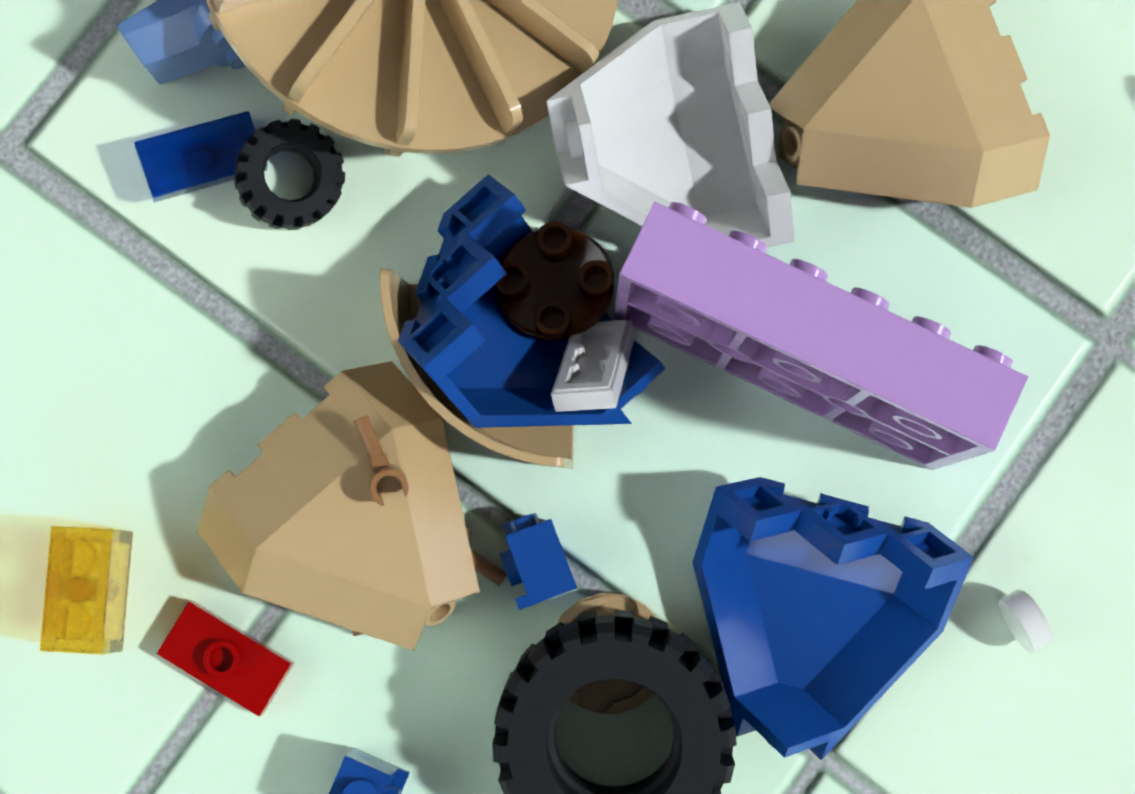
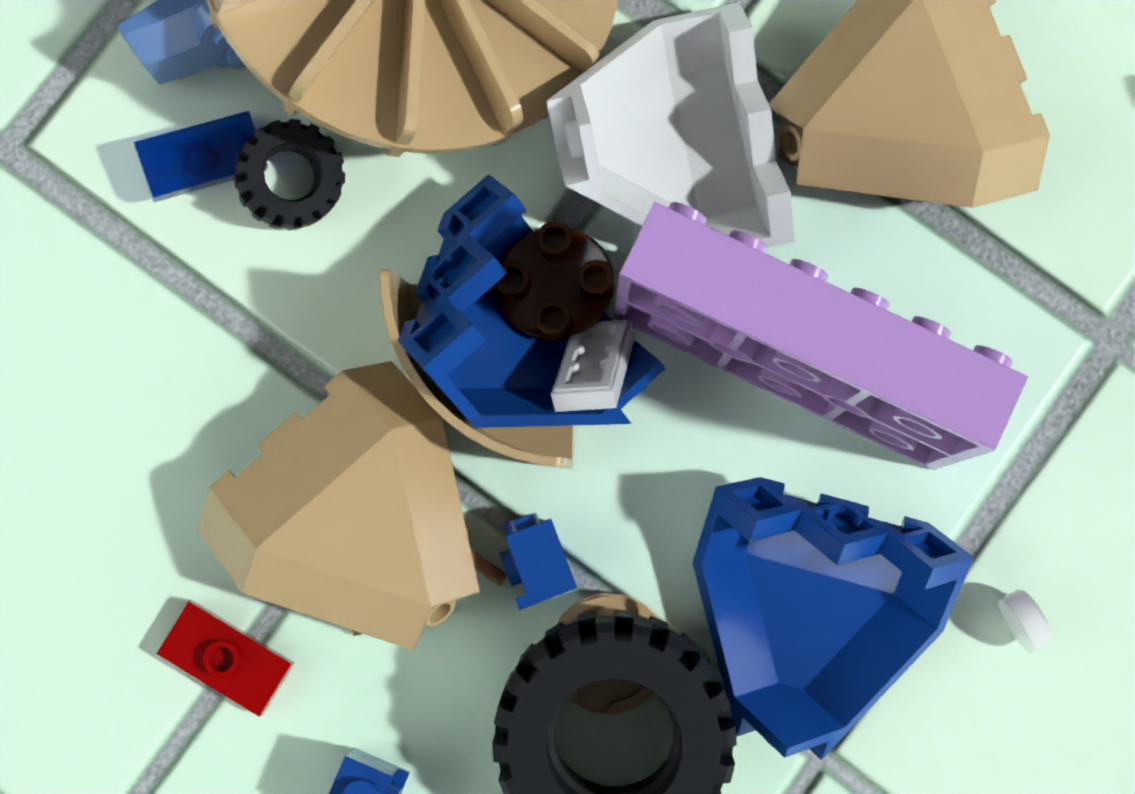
(86, 590): clear yellow brick -> none
(377, 459): medium nougat hand -> none

